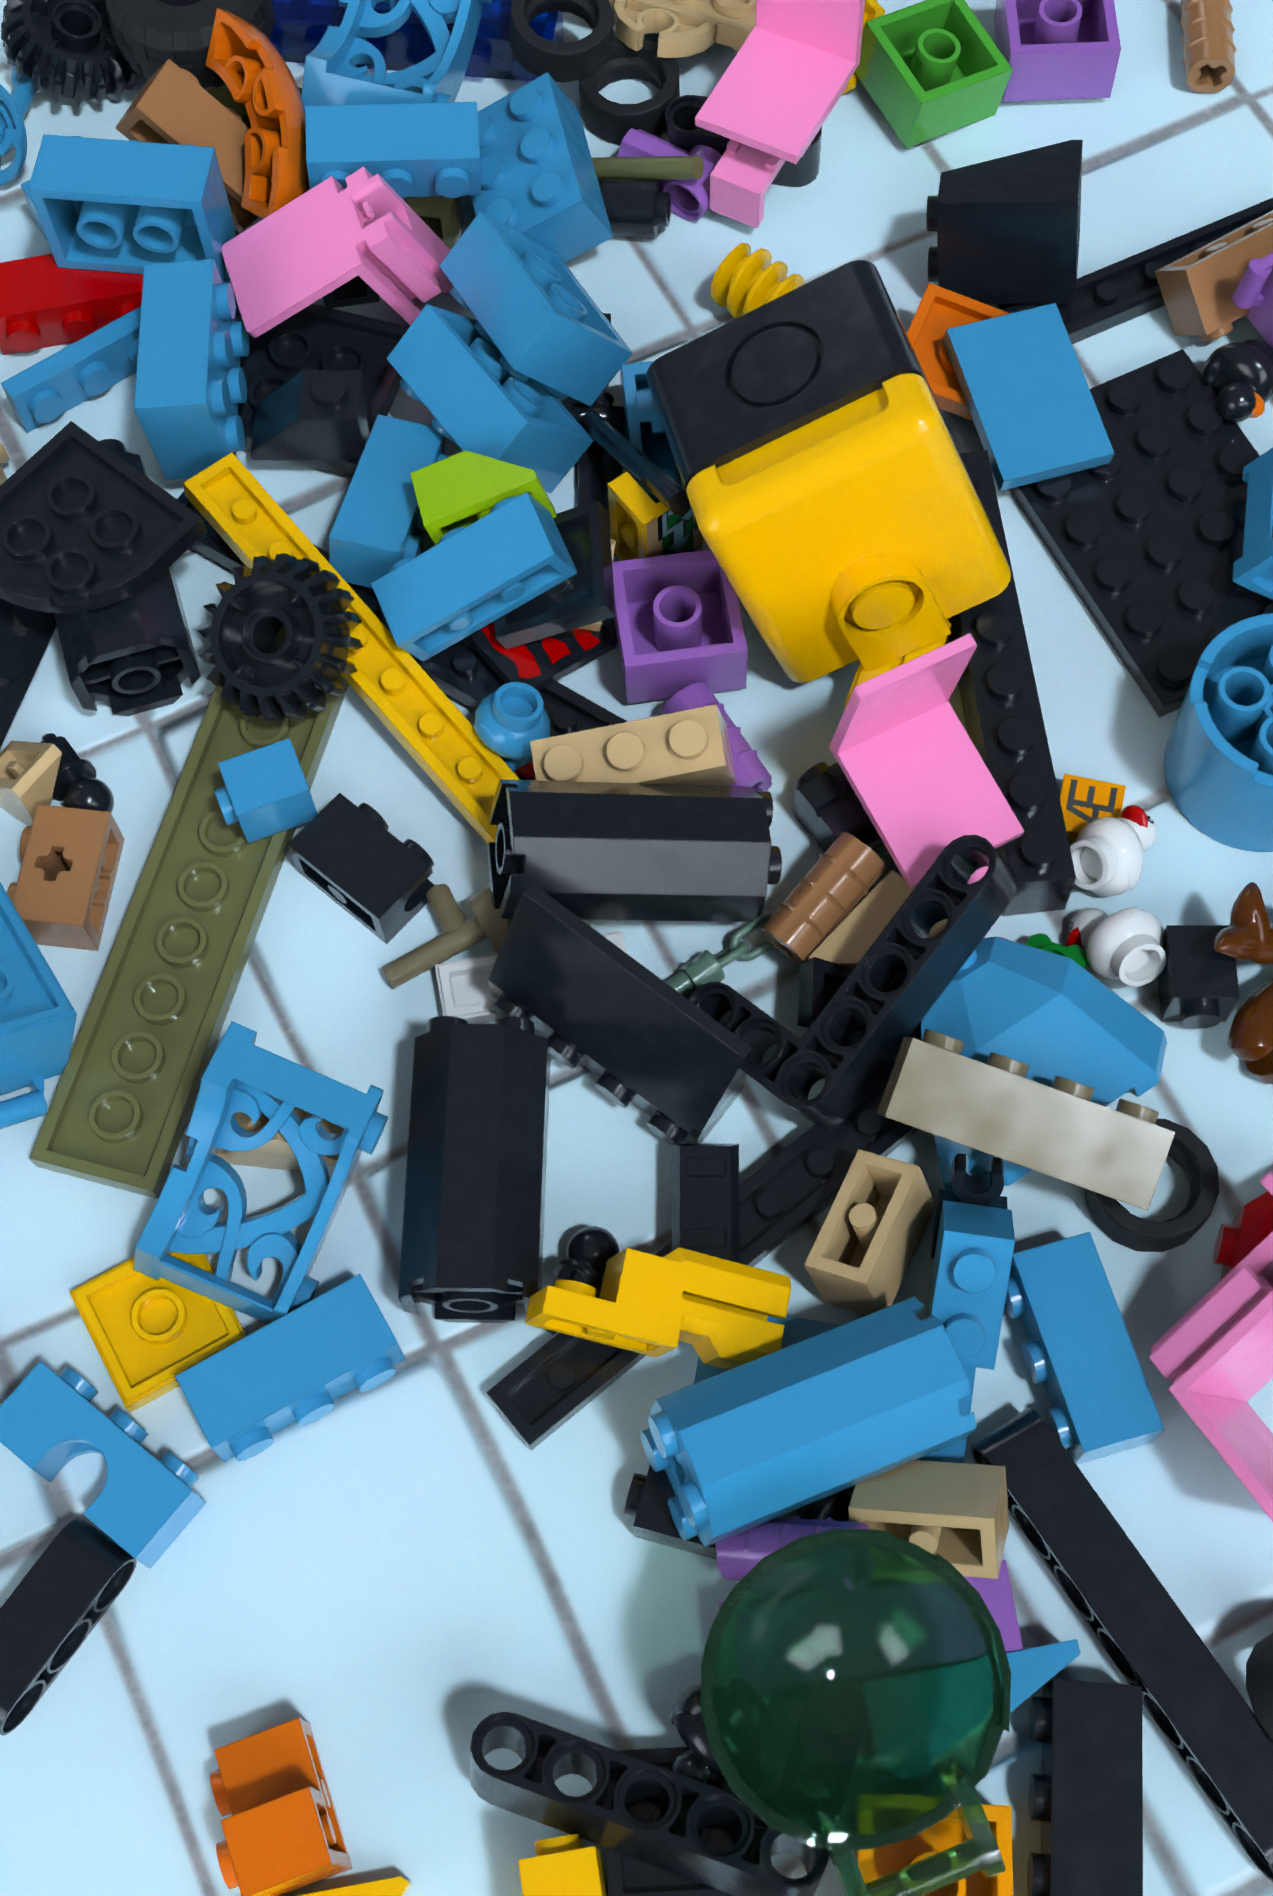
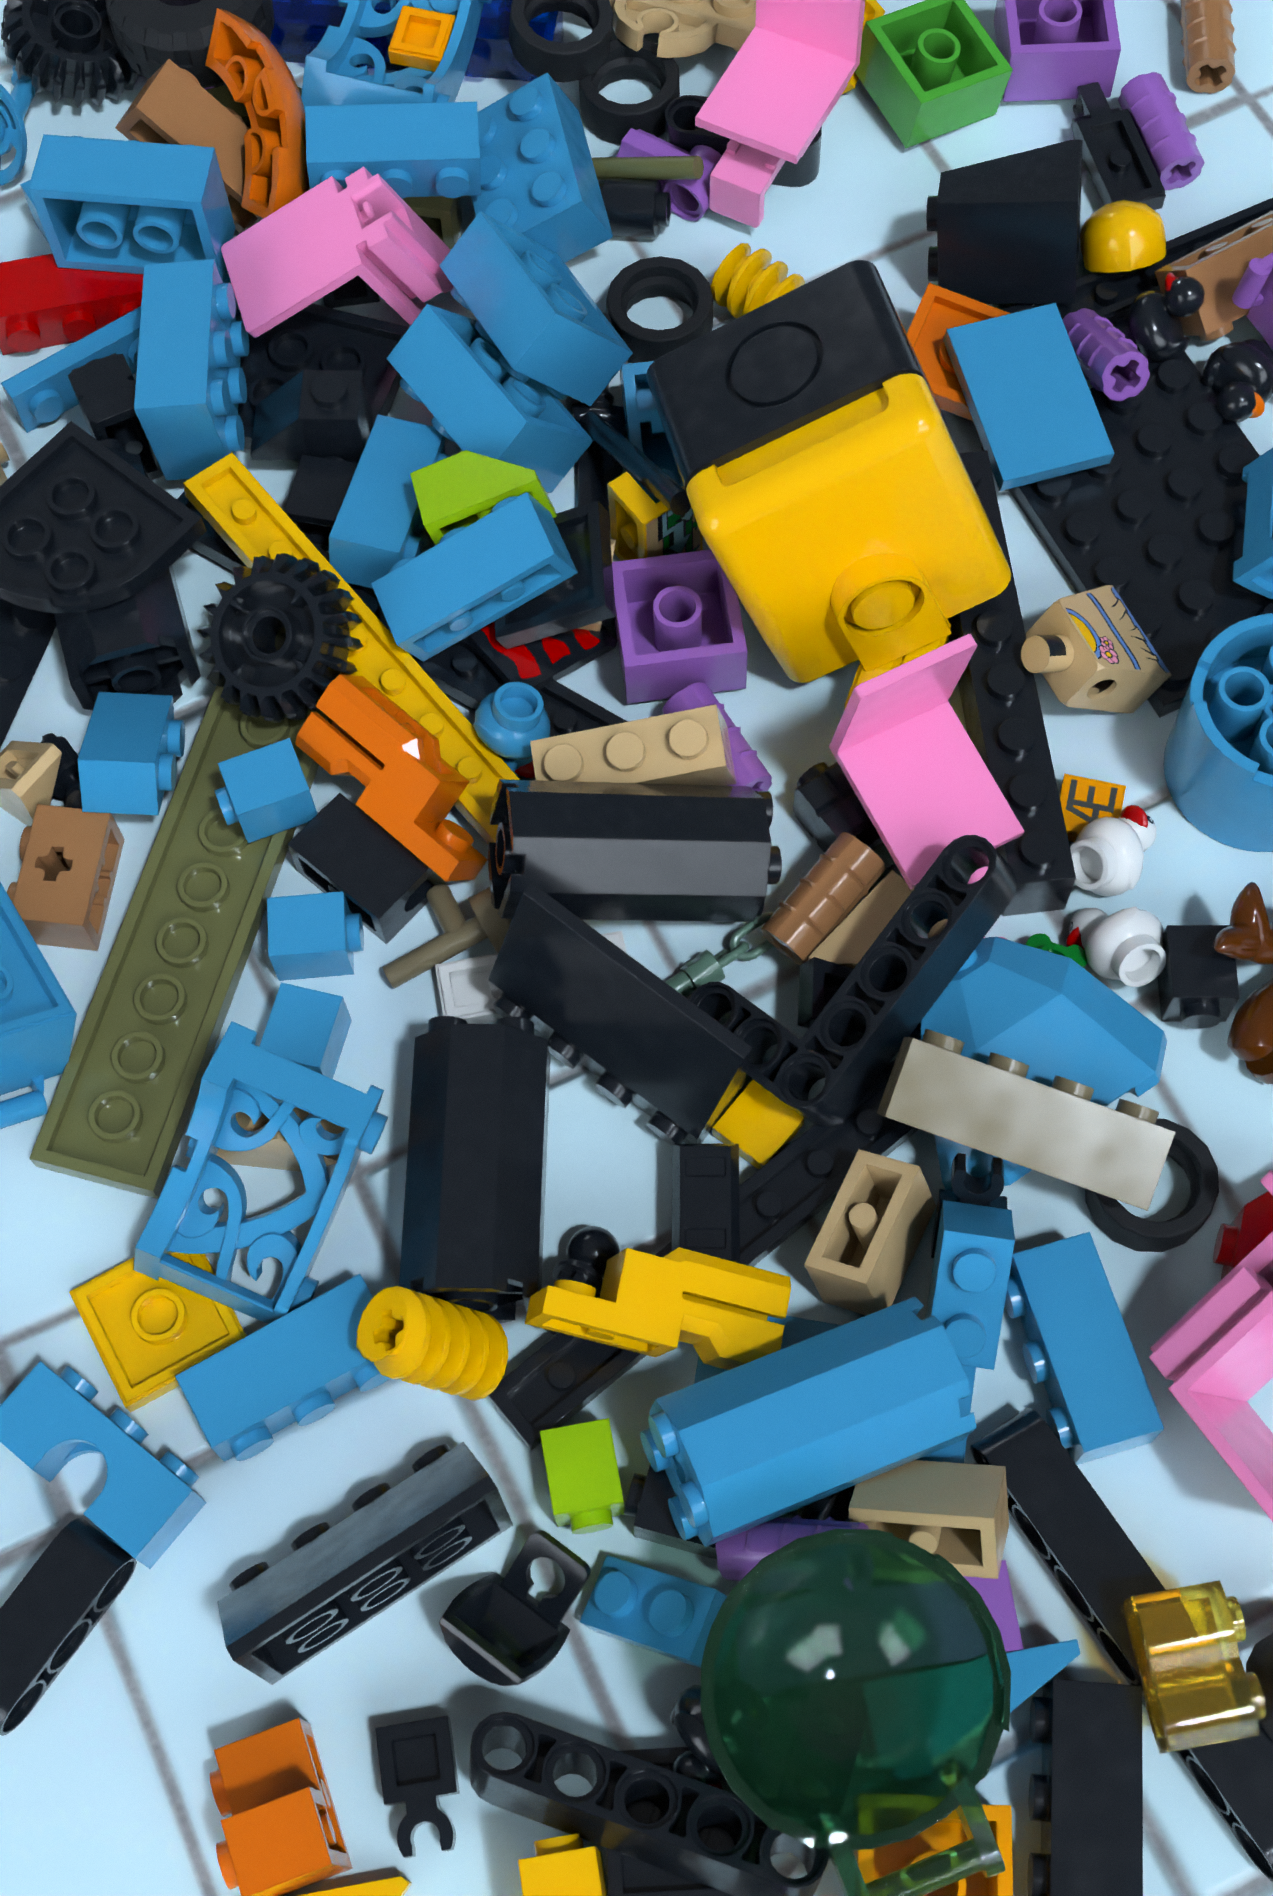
(107, 402): none -> black brick
(130, 753): none -> dark azure brick
(307, 1028): none -> dark azure brick
(313, 935): none -> dark azure brick
(318, 495): none -> black brick
(362, 1564): none -> black slope
(402, 771): none -> orange plate
(416, 1770): none -> black plate
(420, 38): none -> light orange tile
(433, 1343): none -> yellow piece
(504, 1629): none -> black piece
(583, 1476): none -> lime brick
(652, 1610): none -> dark azure plate
(659, 278): none -> black tyre
(758, 1124): none -> yellow tile
(1094, 653): none -> tan torso
(1106, 355): none -> medium lavender axle
(1114, 151): none -> black hinge
(1122, 238): none -> yellow hair
(1155, 318): none -> black animal
(1162, 130): none -> medium lavender axle
(1193, 1666): none -> clear yellow brick

